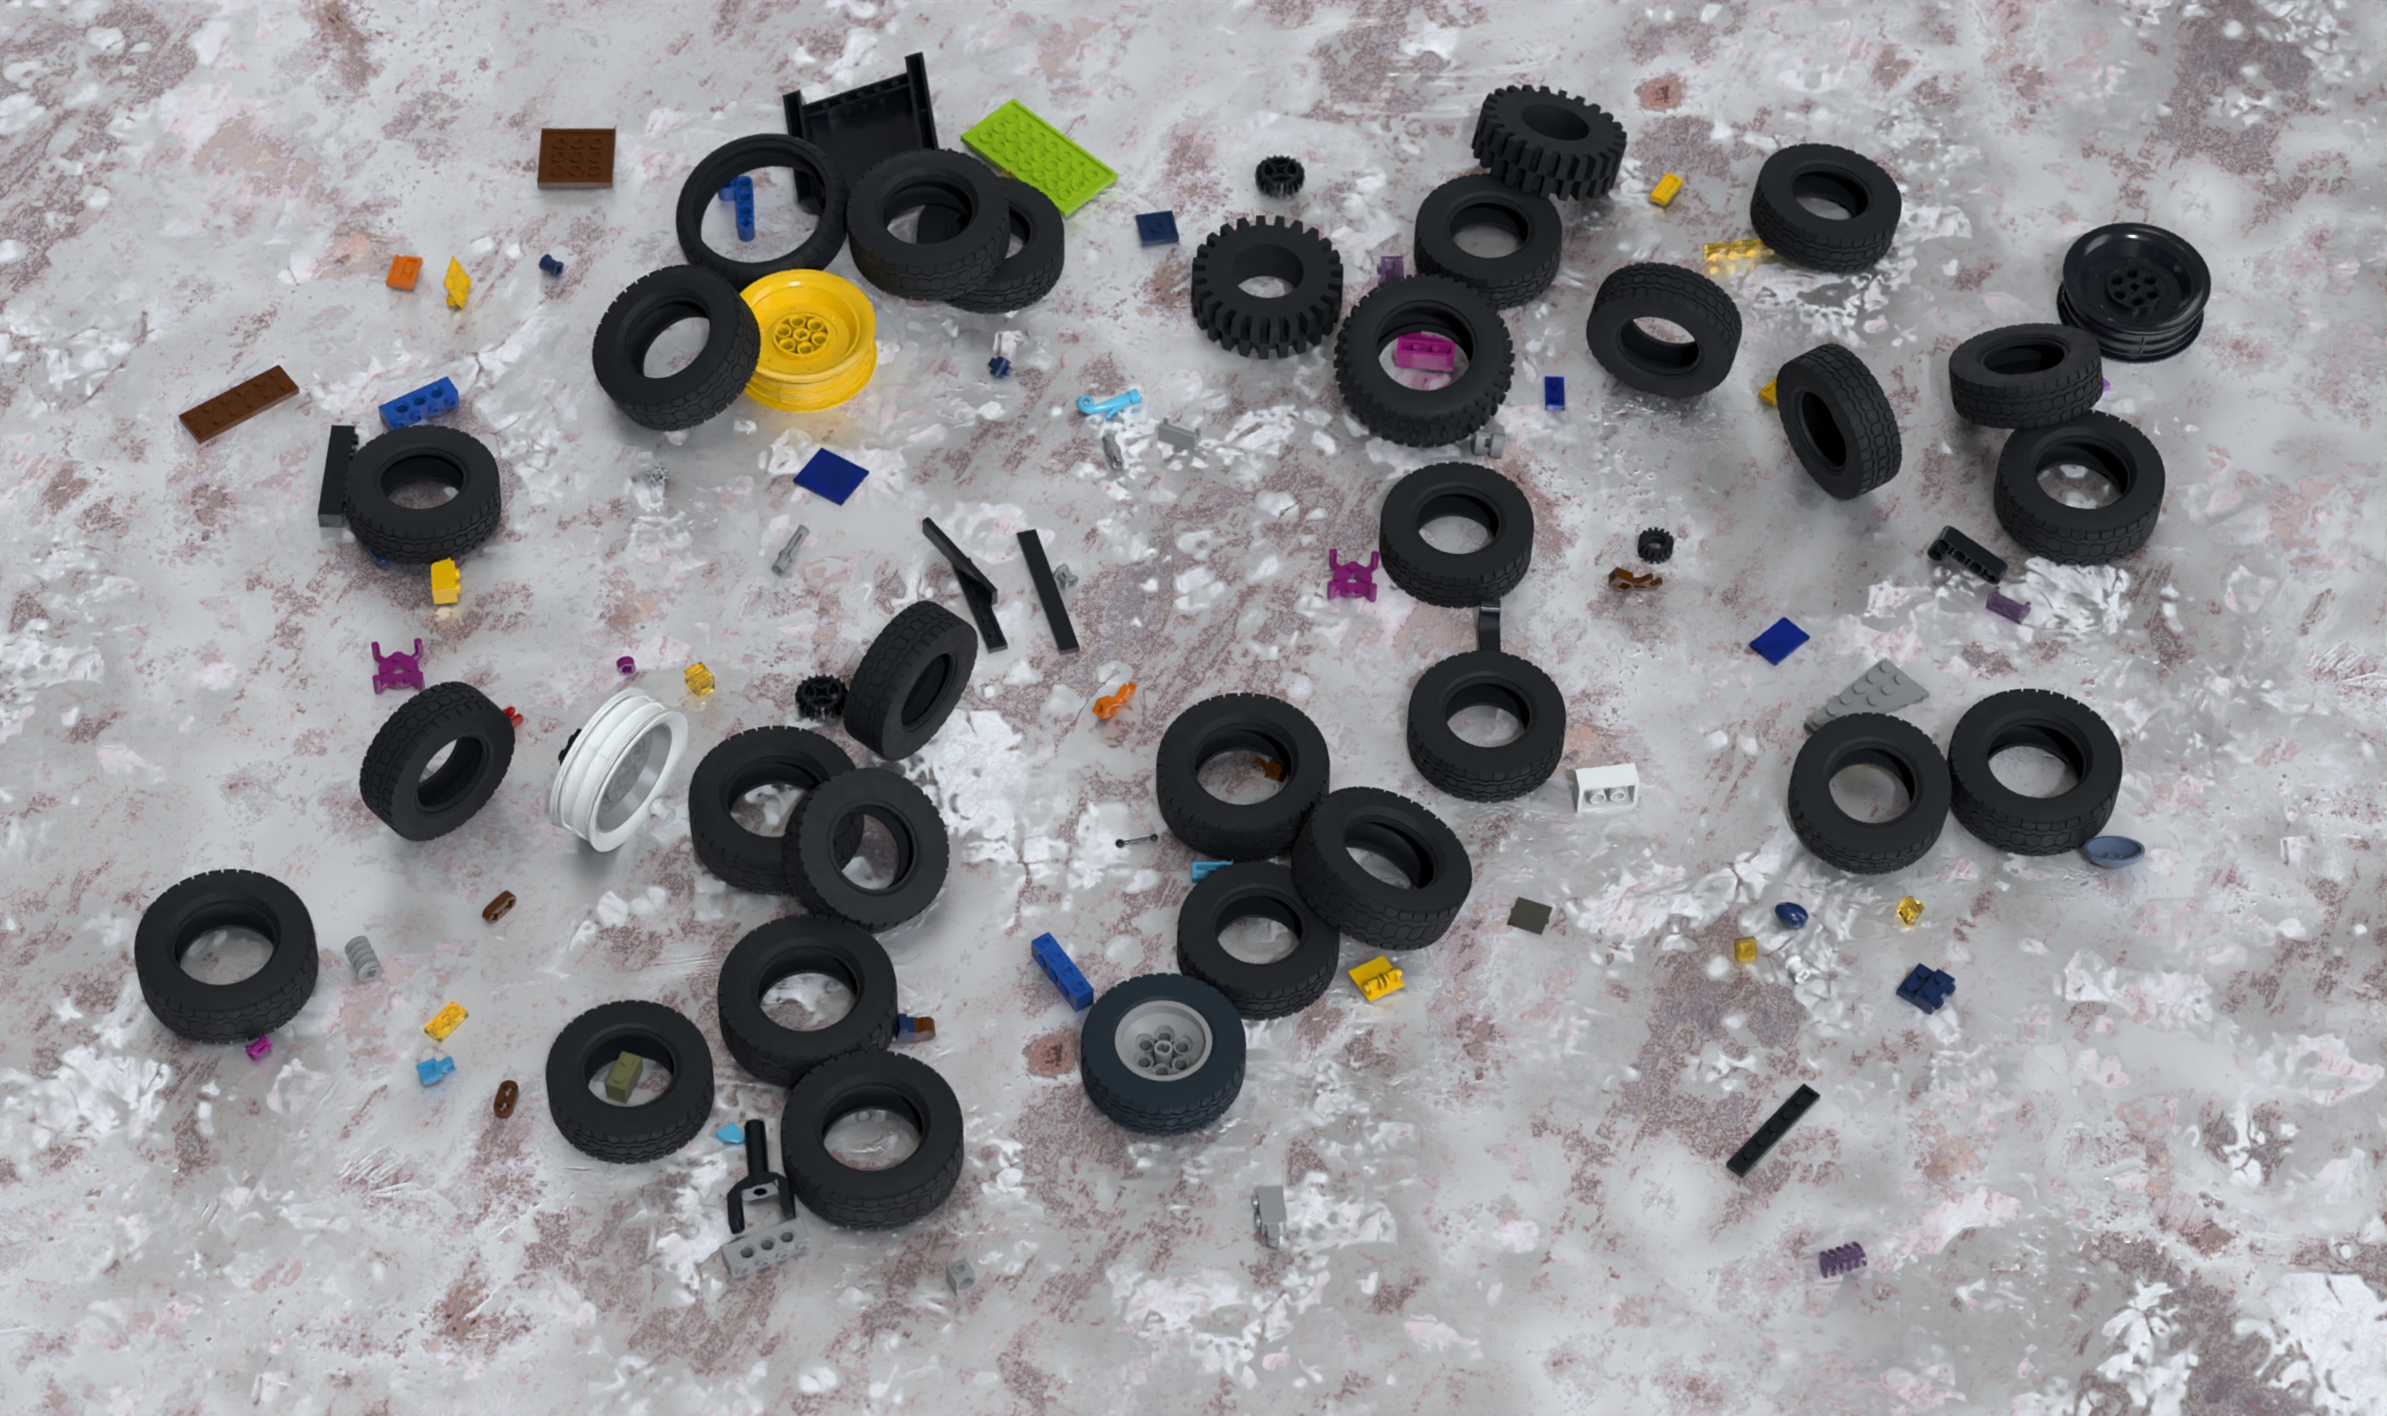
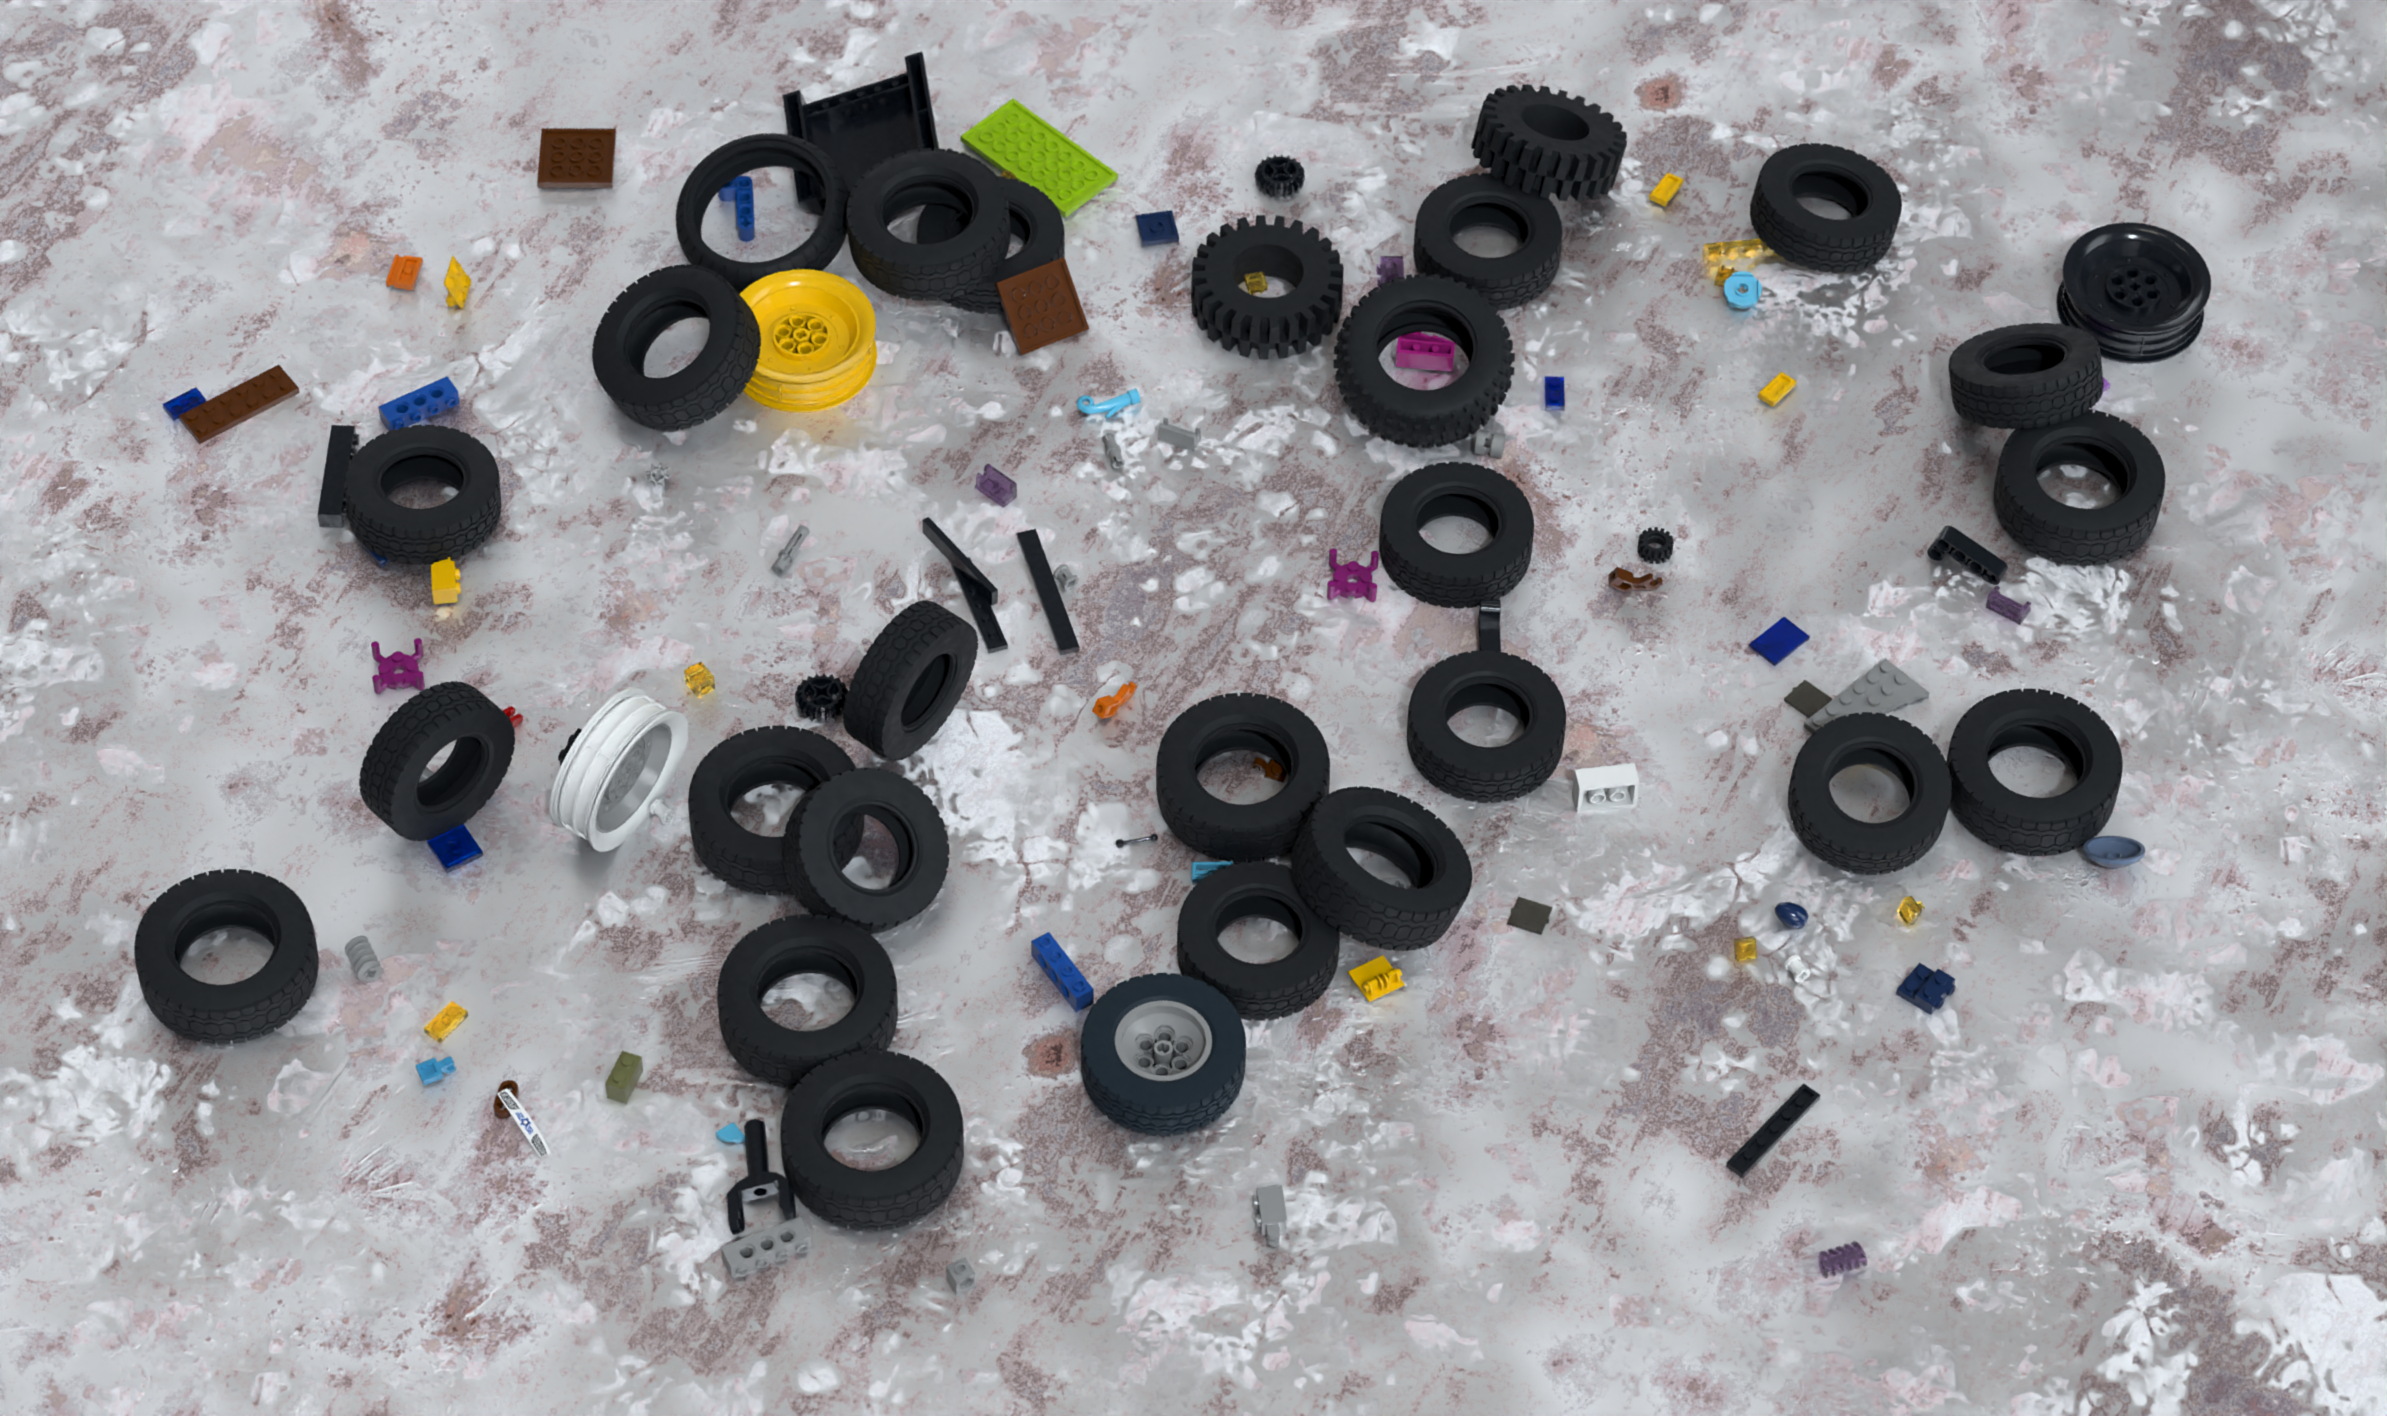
(183, 403): none -> clear blue plate
(258, 1048): magenta bush -> none
(455, 848): none -> clear blue plate
(499, 907): reddish brown beam -> none
(524, 1122): none -> white sticker
(551, 265): dark blue bush -> none
(626, 665): magenta bush -> none
(634, 1131): black tyre -> none
(831, 476): clear blue piece -> none
(914, 1028): leg -> none
(996, 486): none -> clear purple hinge
(1000, 366): dark blue gear -> none
(1041, 306): none -> reddish brown plate
(1256, 282): none -> clear yellow tile
(1671, 295): black tyre -> none
(1722, 275): none -> clear yellow tile
(1740, 300): none -> medium azure plate
(1807, 699): none -> clear smoke piece
(1838, 421): black tyre -> none

